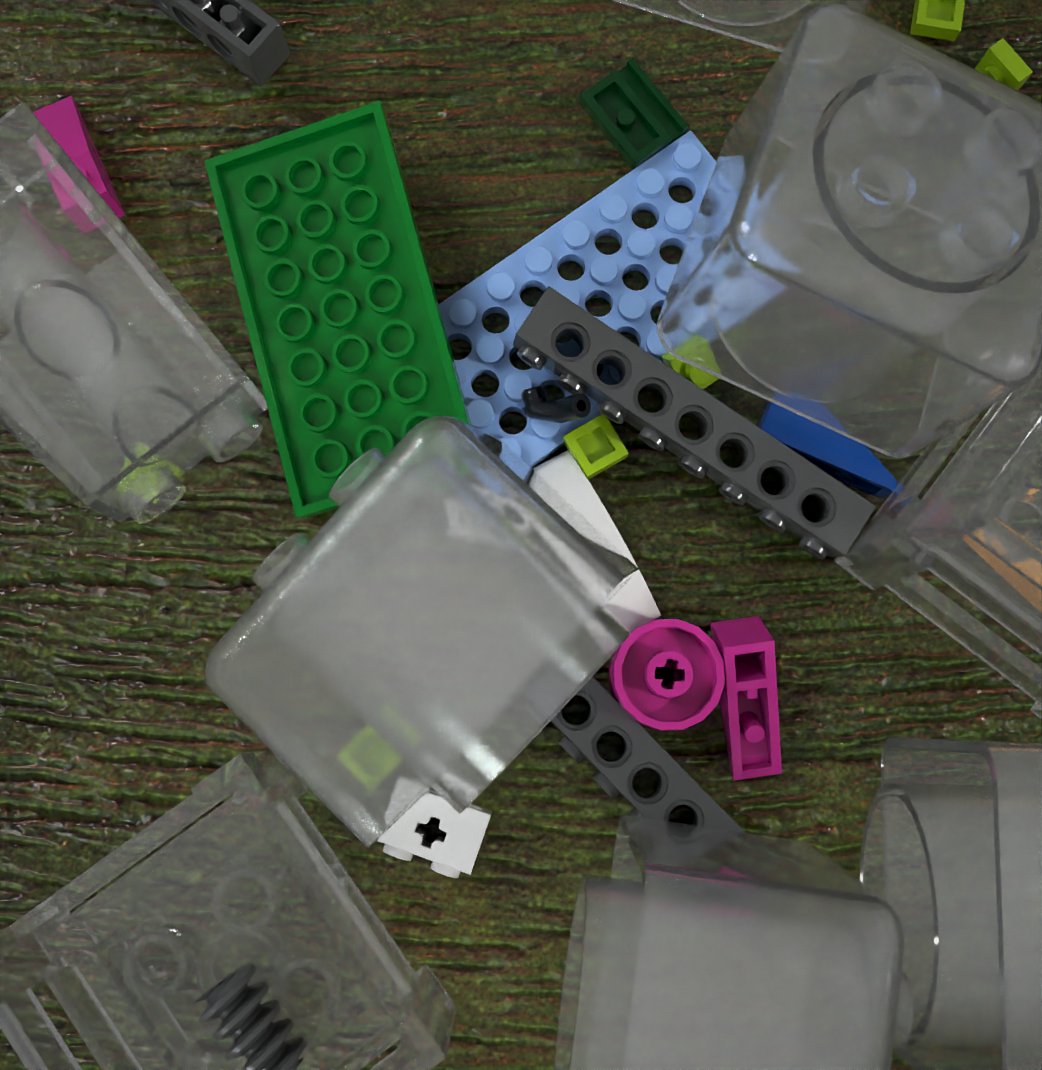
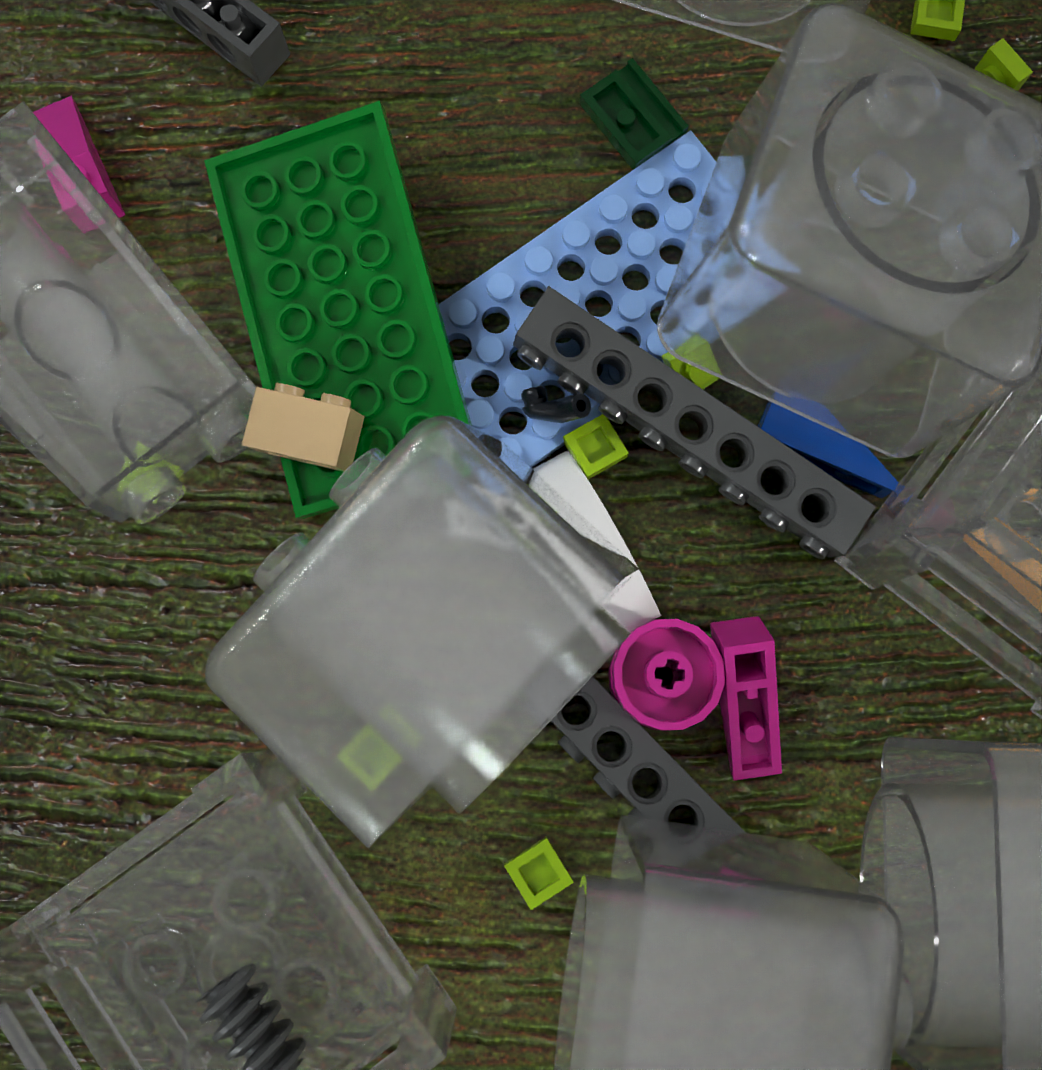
(303, 428): none -> tan brick
(448, 854): white brick -> none
(538, 873): none -> lime plate

